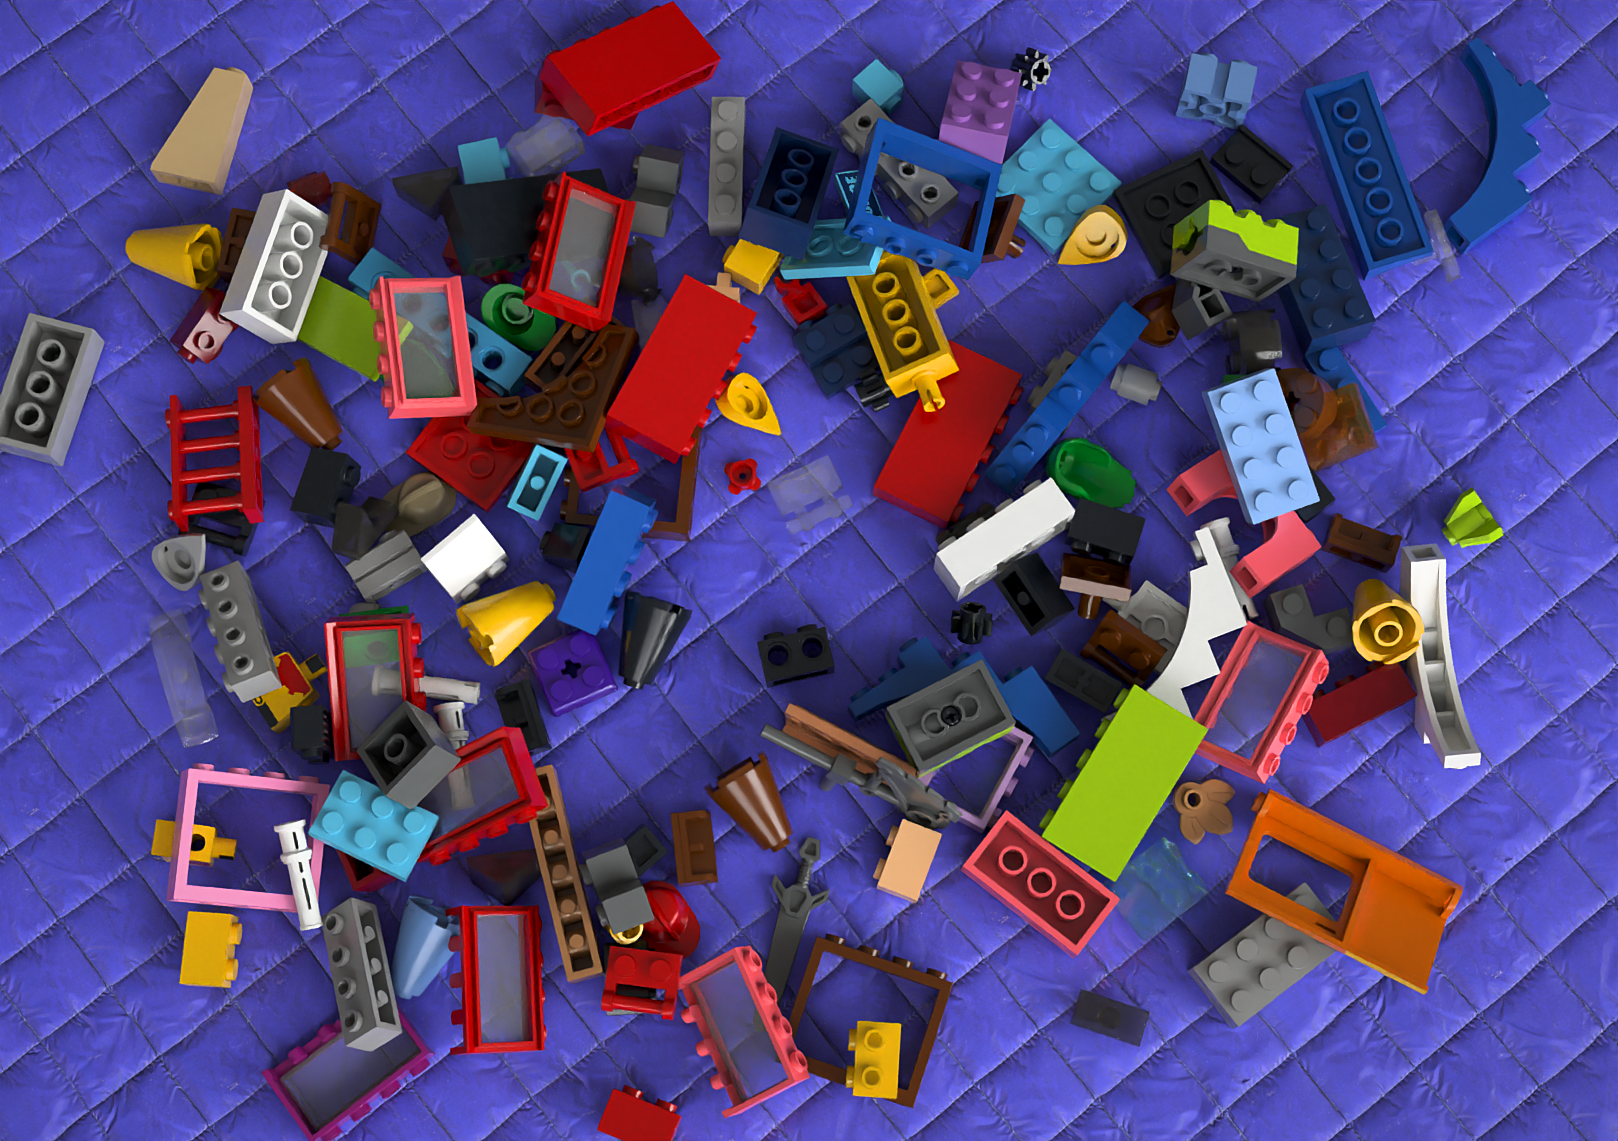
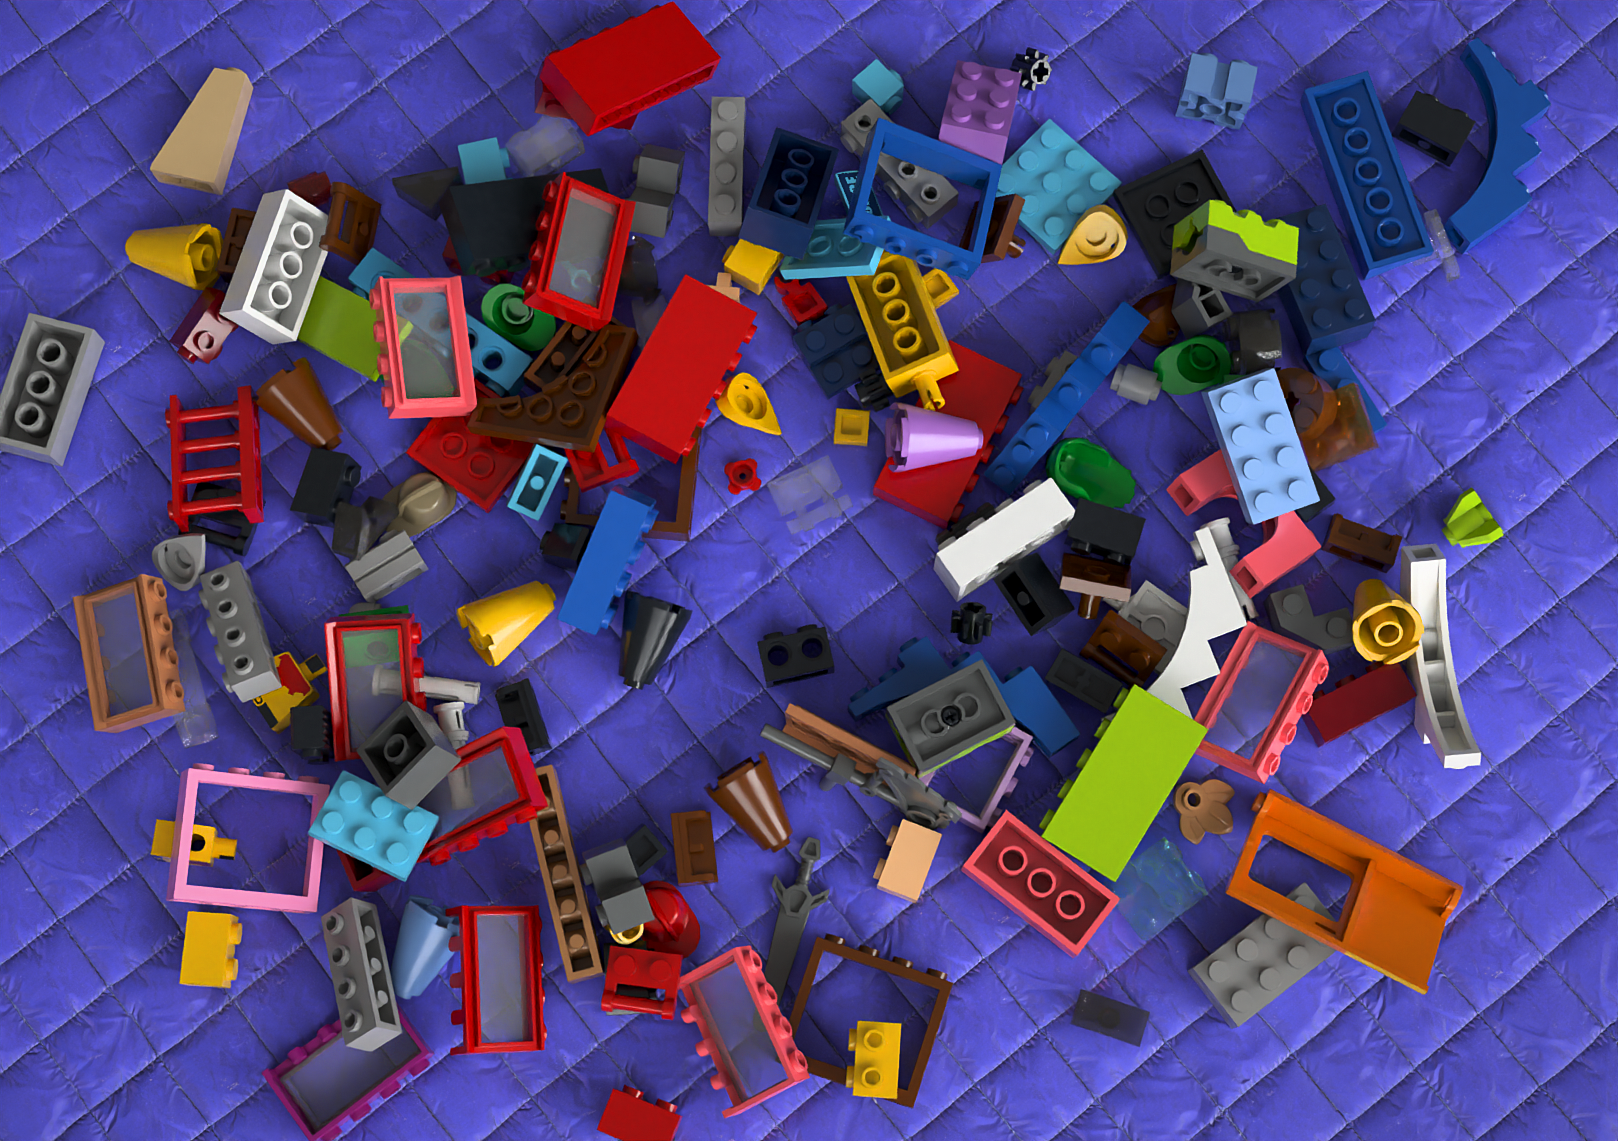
(129, 654): none -> nougat window
(296, 857): white pin -> none
(466, 560): white slope -> none
(505, 874): clear smoke slope -> none
(561, 690): dark purple brick -> none
(851, 427): none -> yellow tile
(928, 437): none -> medium lavender cone
(1192, 365): none -> green piece
(1251, 164): black plate -> none
(1433, 128): none -> black brick

